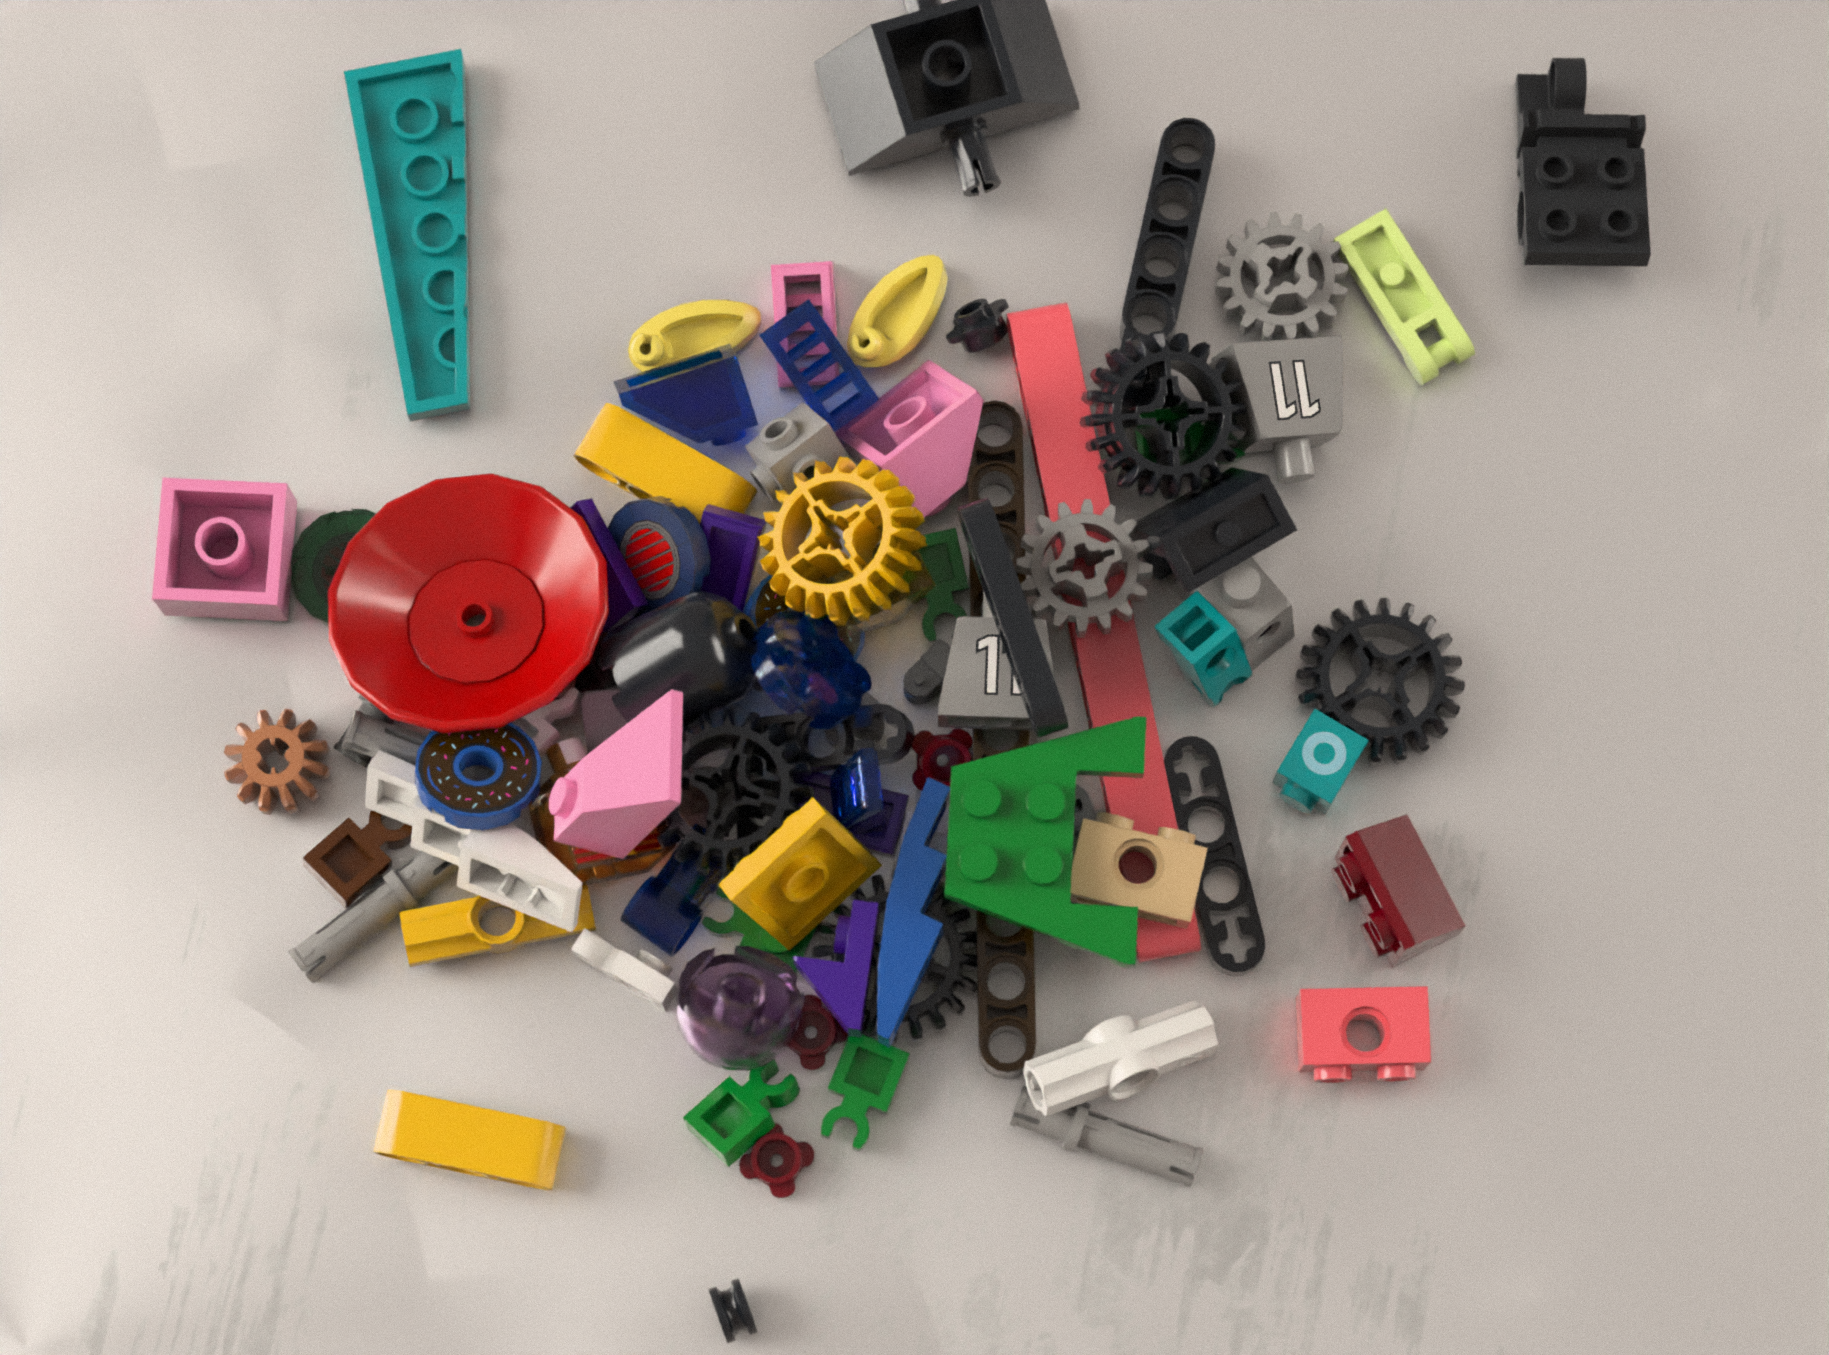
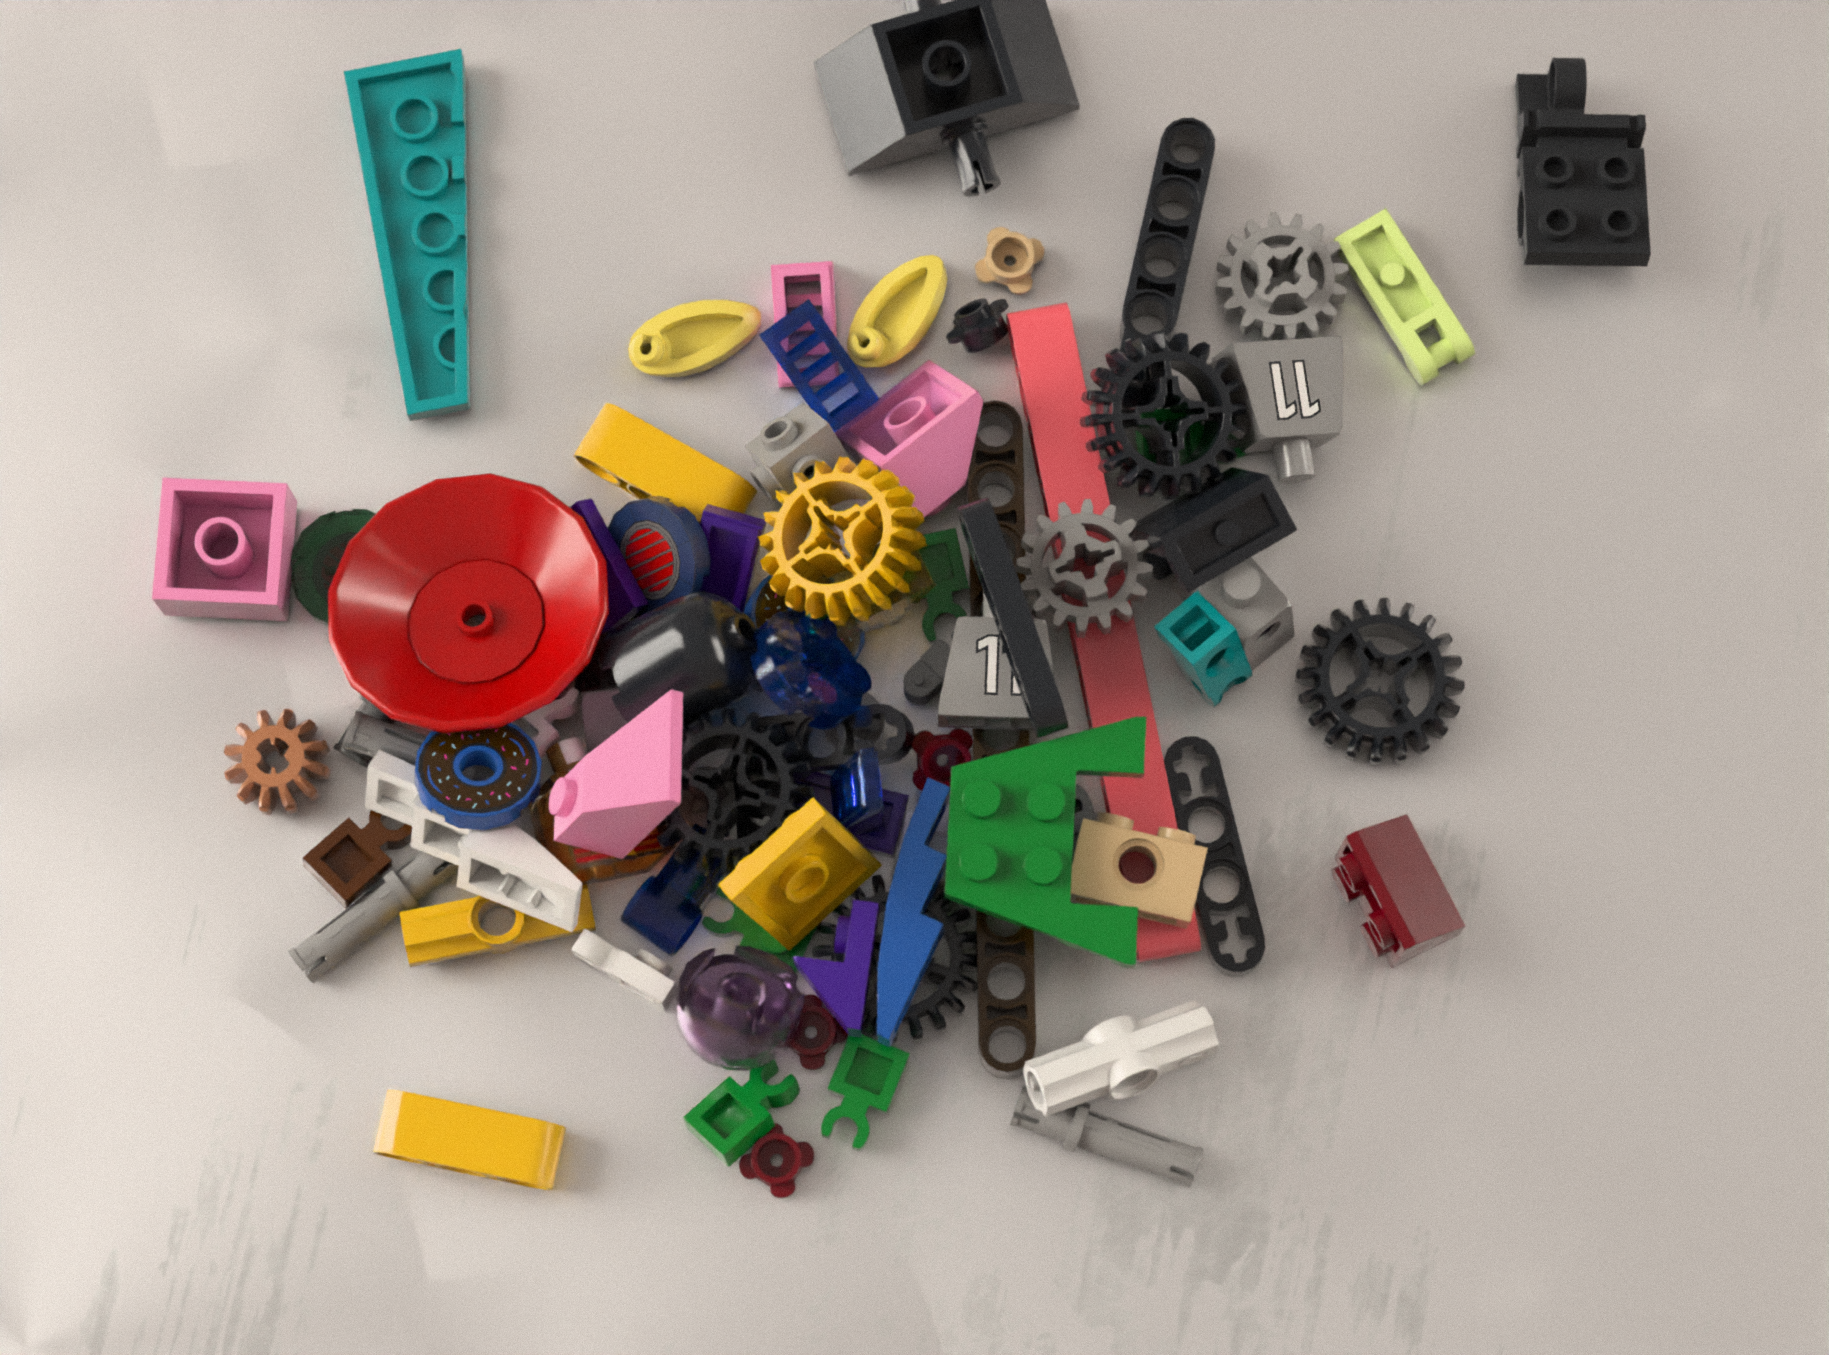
(694, 396): clear blue slope -> none
(733, 1310): black bush -> none
(1009, 243): none -> tan plate
(1318, 763): teal brick -> none
(1395, 1012): coral brick -> none

